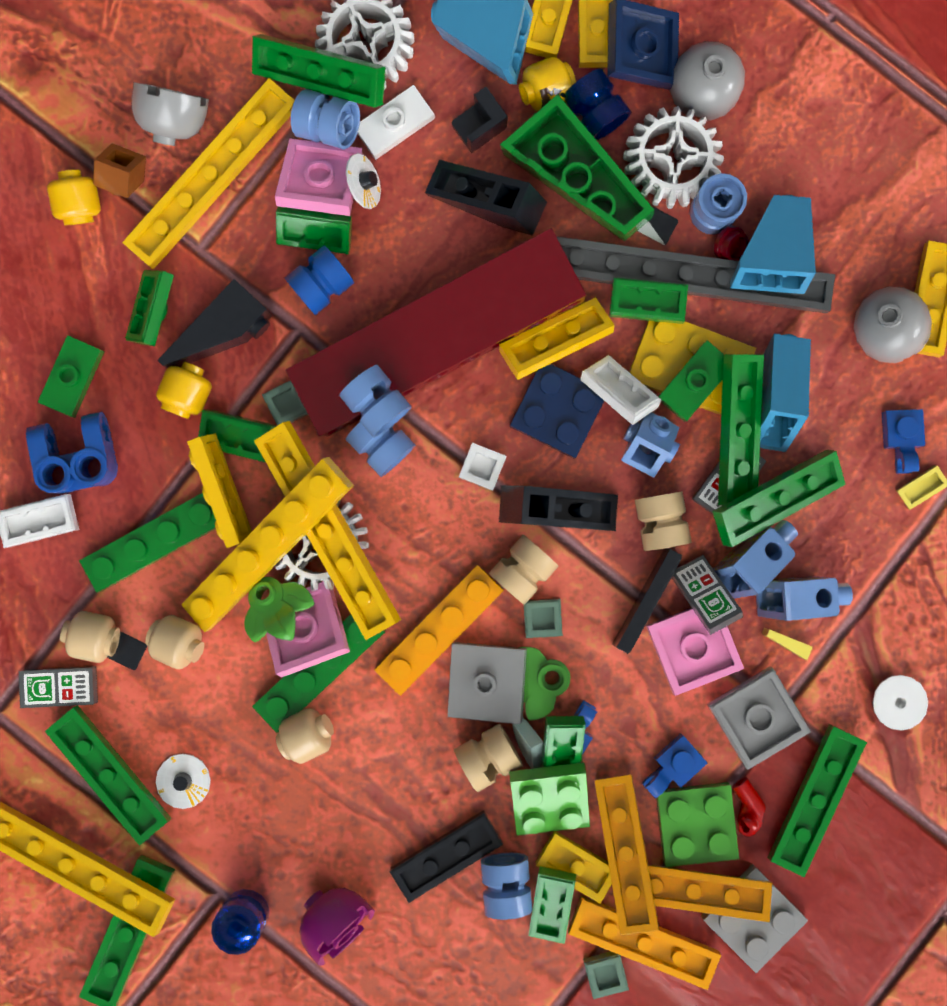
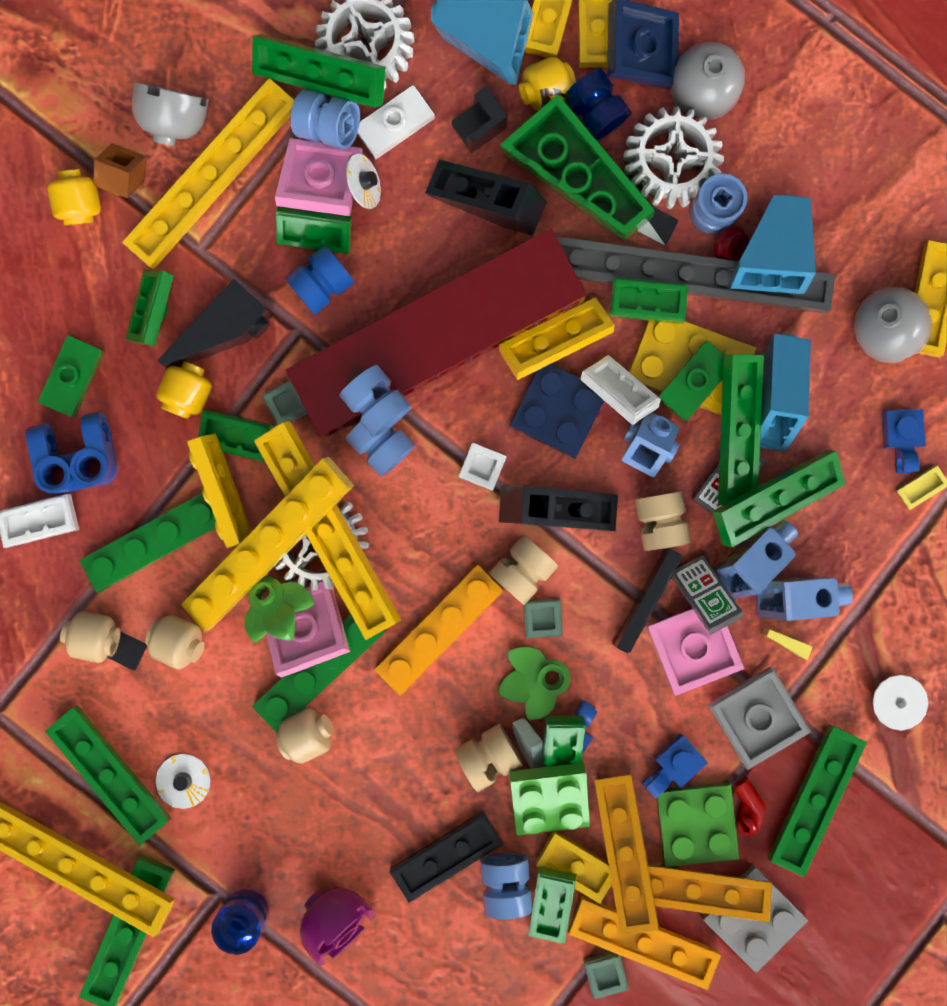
(58, 687): tile -> none
(487, 682): light grey plate -> none

